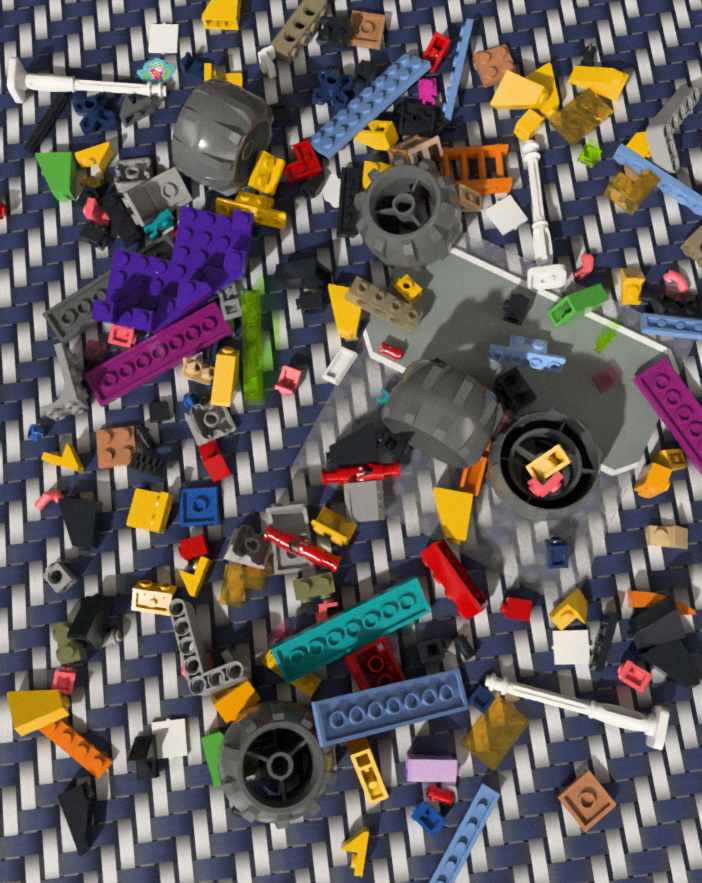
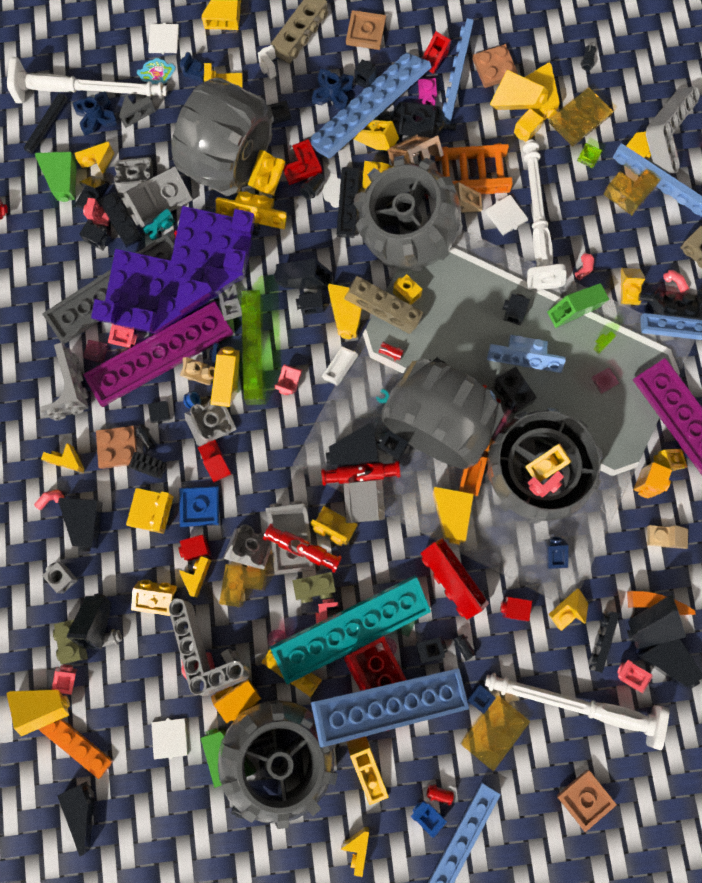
(35, 432): blue plate -> none
(145, 755): black slope -> none
(335, 33): black bracket -> none
(431, 768): lavender slope -> none
(571, 647): white piece -> none
(601, 80): yellow slope -> none

